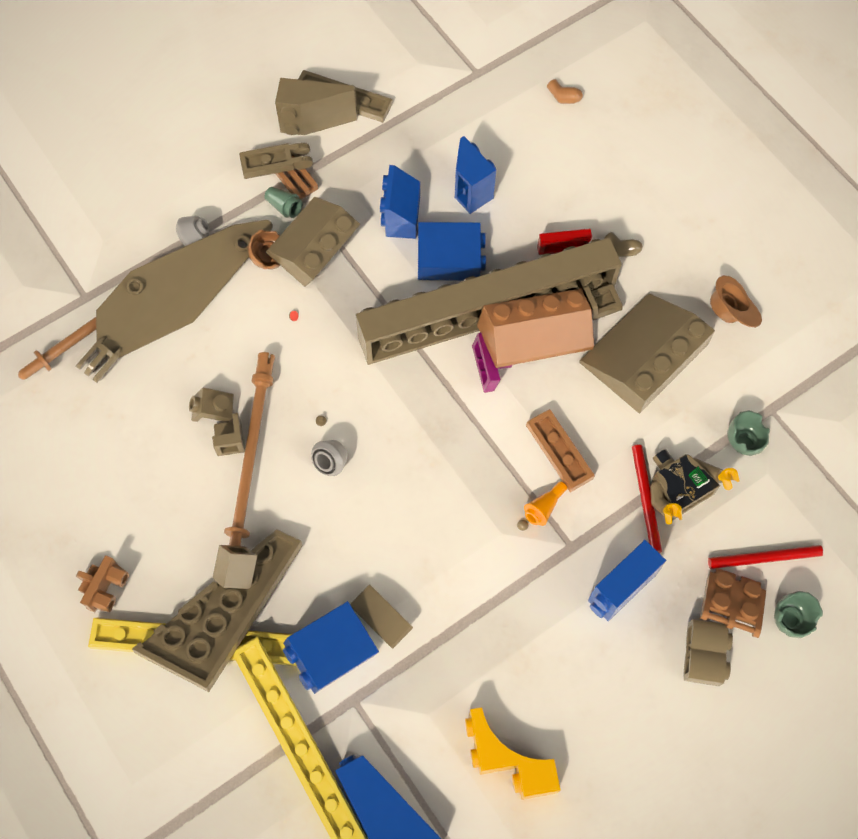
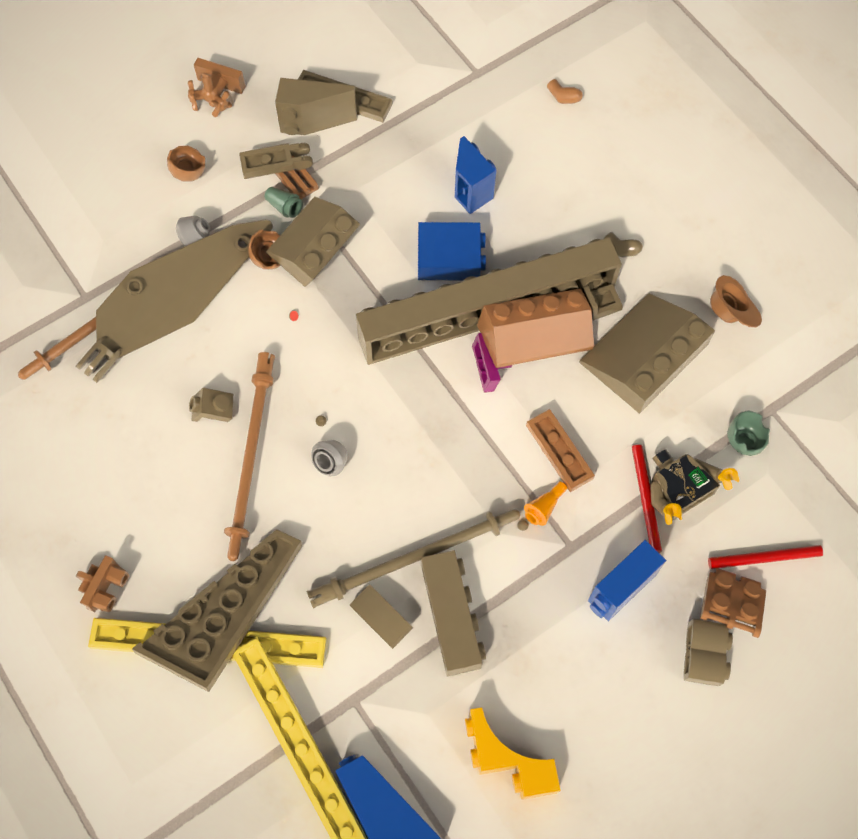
(185, 163): none -> medium nougat hair
(215, 80): none -> medium nougat piece
(228, 437): dark tan panel -> none
(234, 567): panel -> none
(329, 648): blue brick -> none
(339, 587): none -> dark tan bar
(400, 204): blue slope -> none
(451, 613): none -> dark tan brick
(558, 241): red tile -> none
(797, 614): sand green hair -> none

